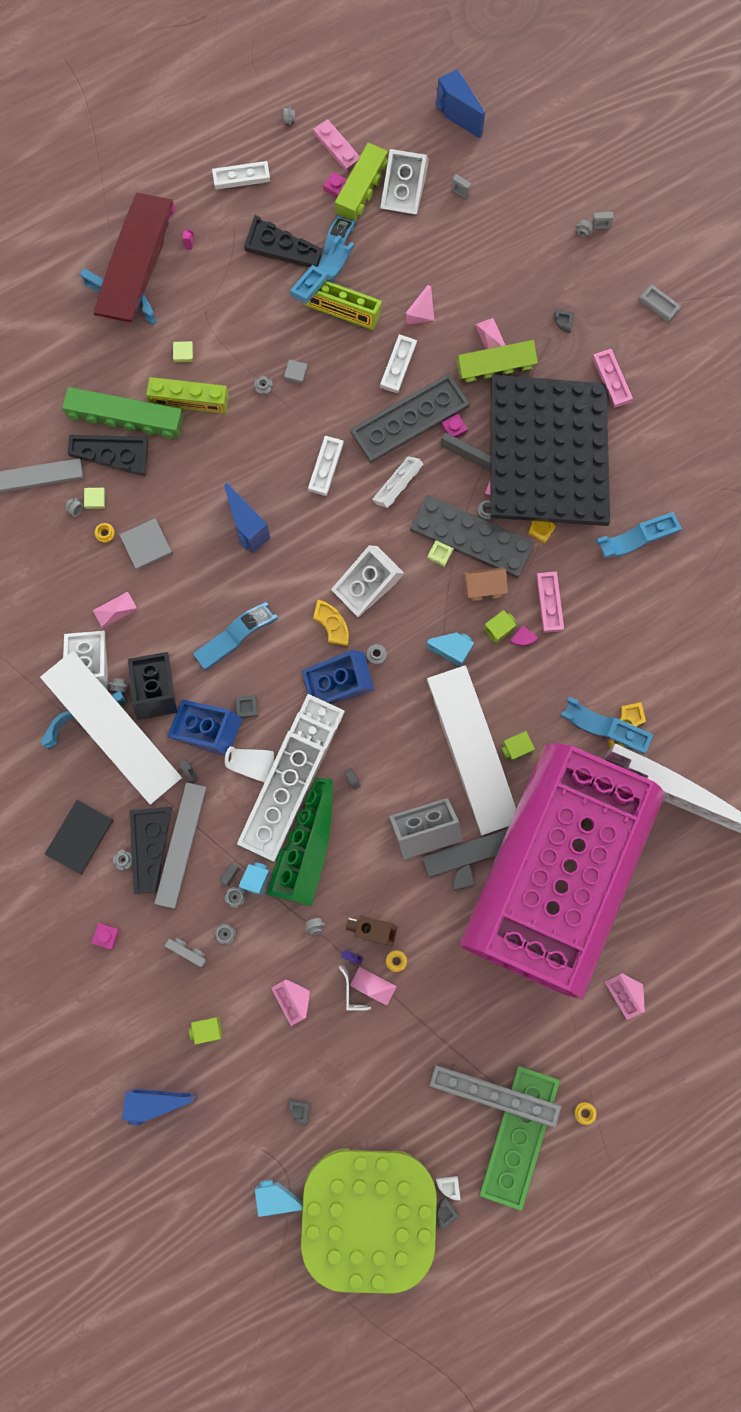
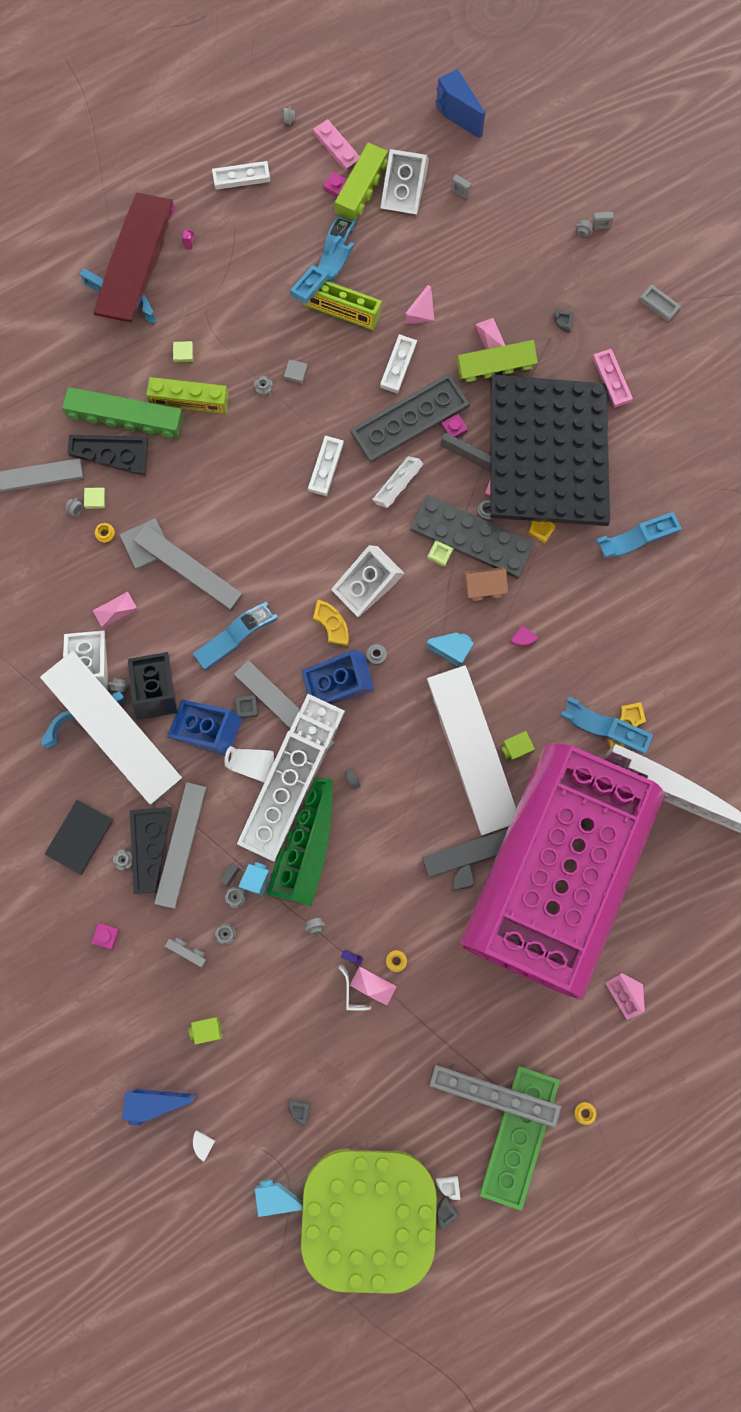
(187, 567): none -> light grey tile
(188, 770): dark grey tile -> none
(202, 1145): none -> white tile
(250, 526): blue slope -> none
(268, 694): none -> light grey tile
(272, 242): black wing -> none
(292, 1000): bright pink slope -> none
(380, 933): reddish brown torso -> none
(426, 828): light grey slope -> none
(500, 626): lime brick -> none
(550, 602): bright pink plate -> none

